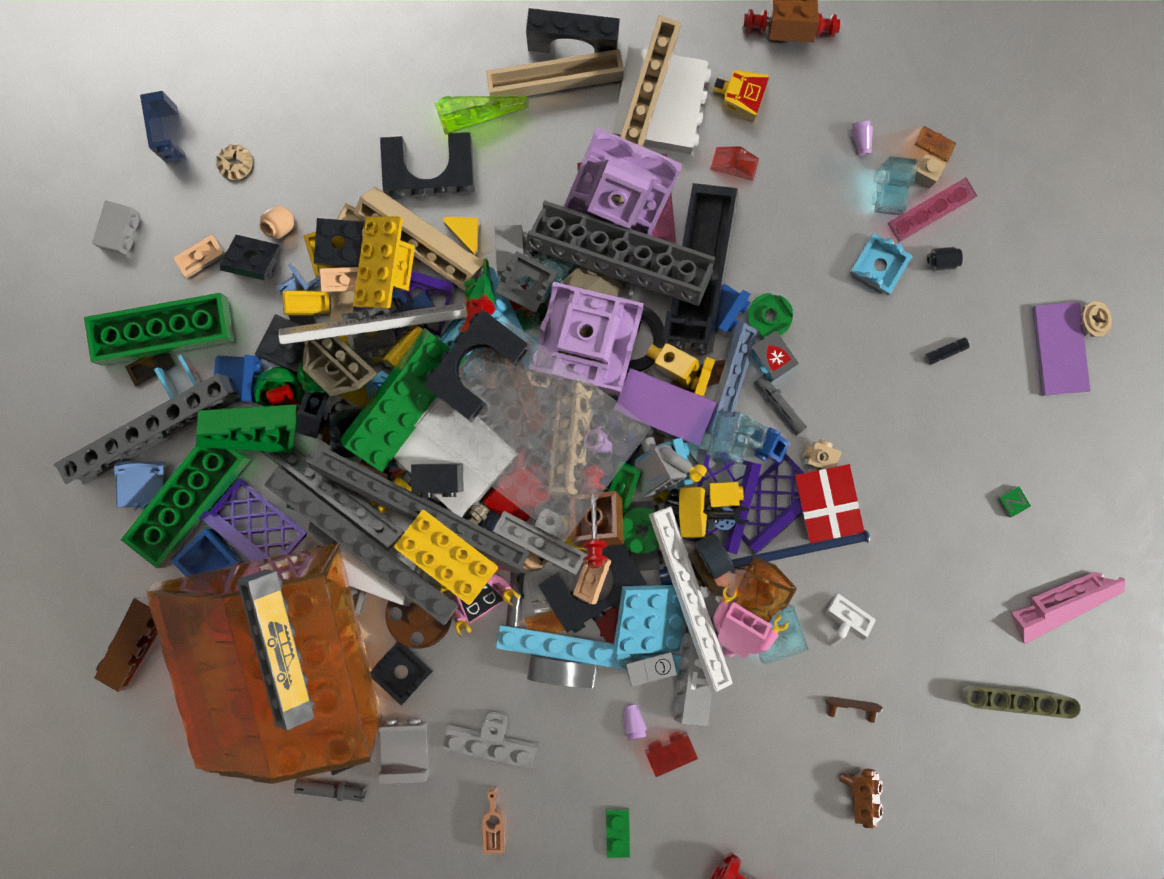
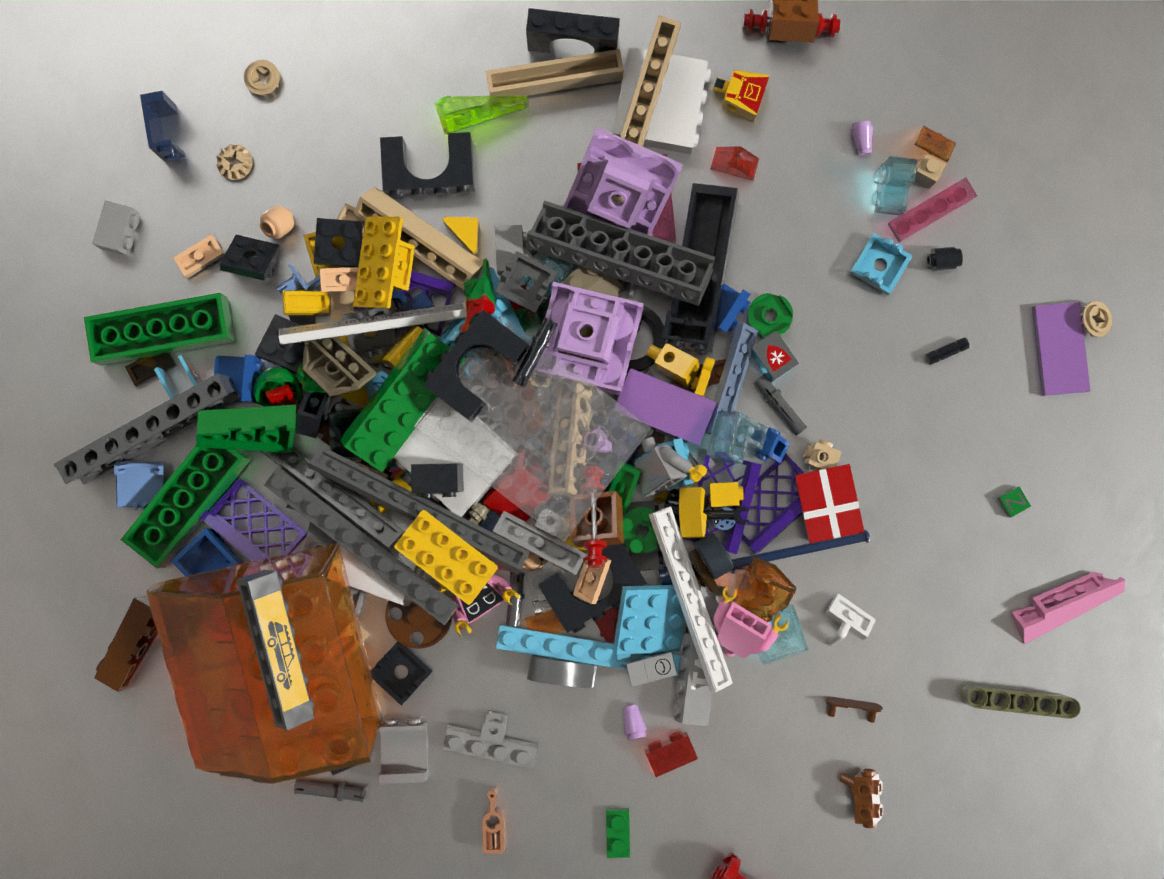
(266, 68): none -> tan gear
(535, 352): none -> black pin

